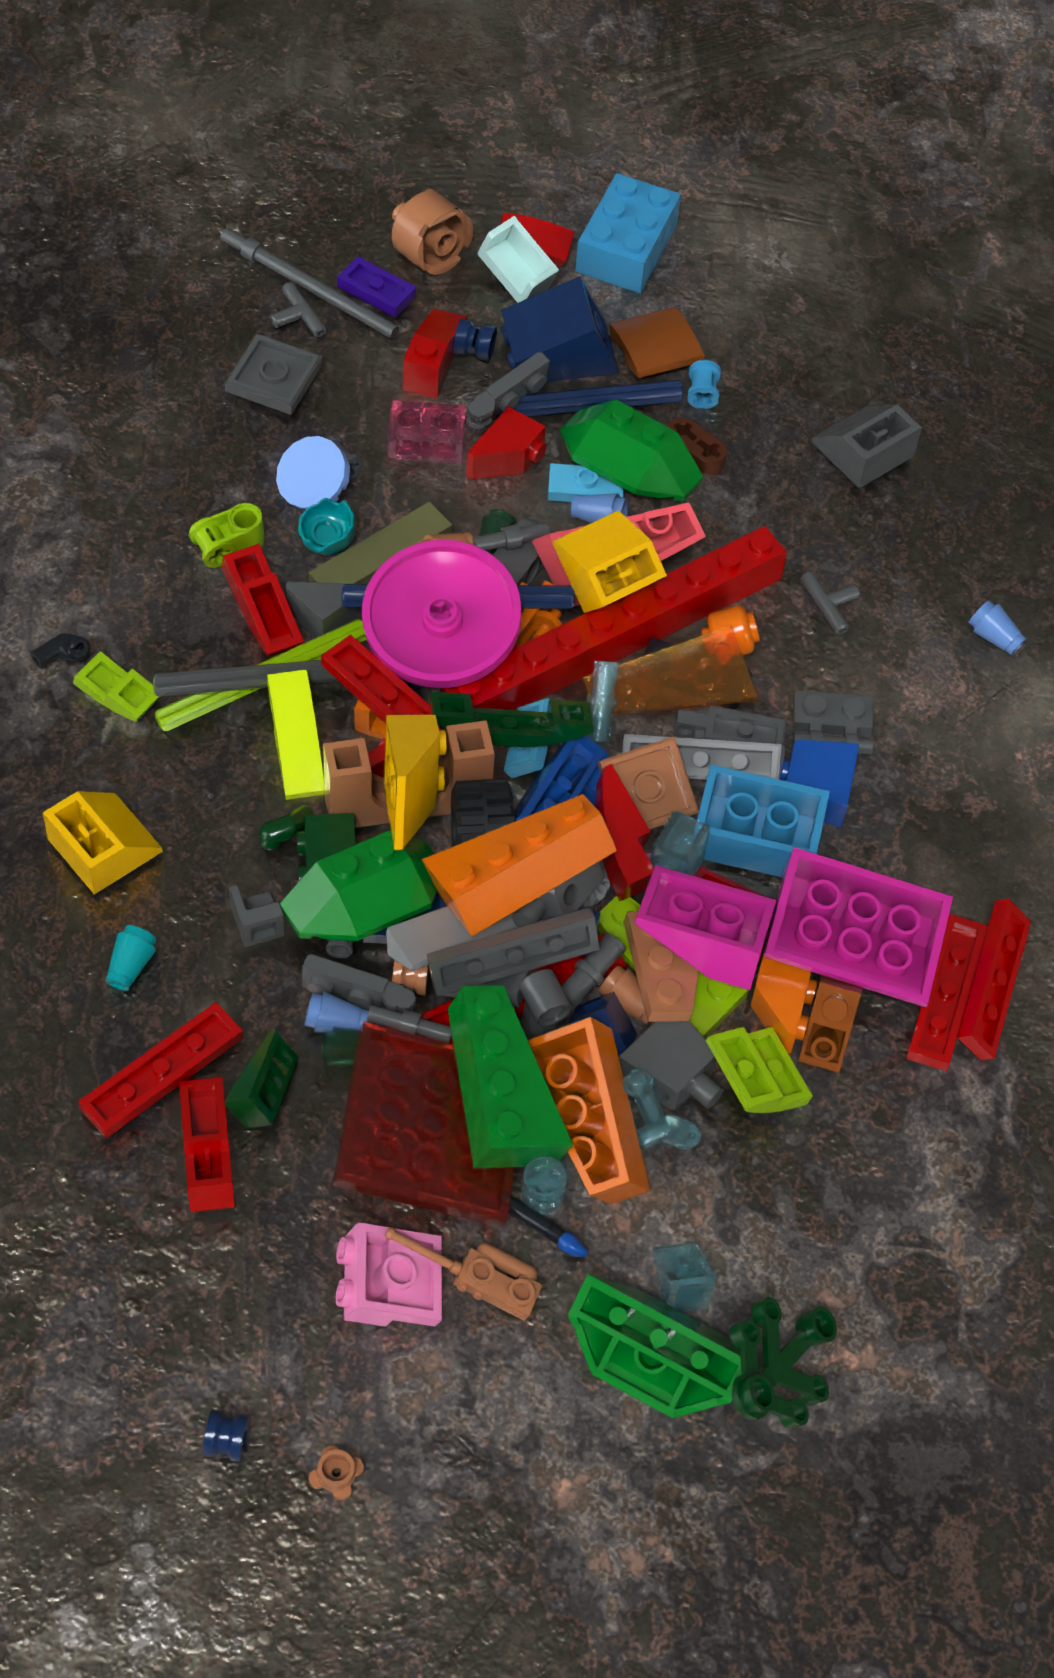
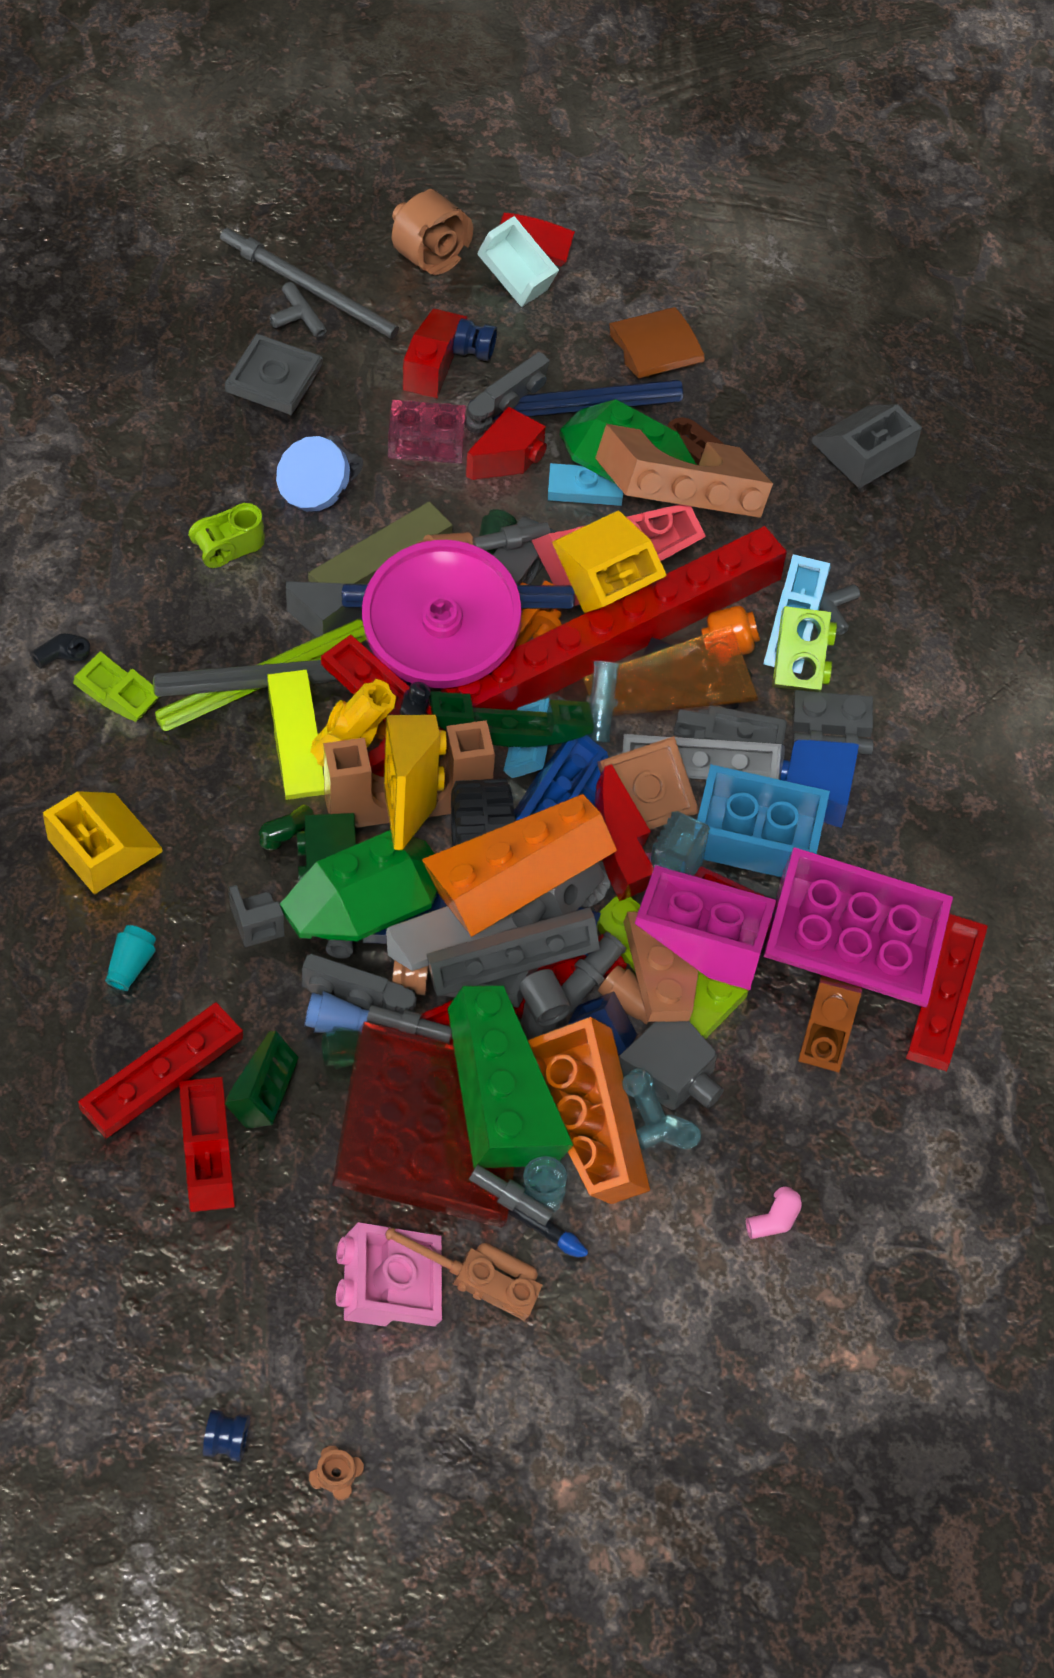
(261, 600): red slope -> none
(327, 527): teal hair -> none
(356, 717): none -> yellow piece
(376, 286): dark purple plate -> none
(415, 699): none -> black arm
(511, 1195): none -> dark grey bar
(565, 328): dark blue slope -> none
(594, 507): medium blue cone -> none
(627, 233): dark azure brick -> none
(652, 1349): green wedge -> none
(684, 1276): clear light blue slope -> none
(704, 380): dark azure bush -> none
(721, 482): none -> nougat arch
(754, 1390): dark green plant -> none
(759, 1070): lime slope -> none
(780, 999): orange slope -> none
(780, 1217): none -> bright pink arm
(793, 648): none -> lime brick
(804, 590): none -> medium azure slope
(994, 980): red plate -> none
(997, 627): medium blue cone -> none

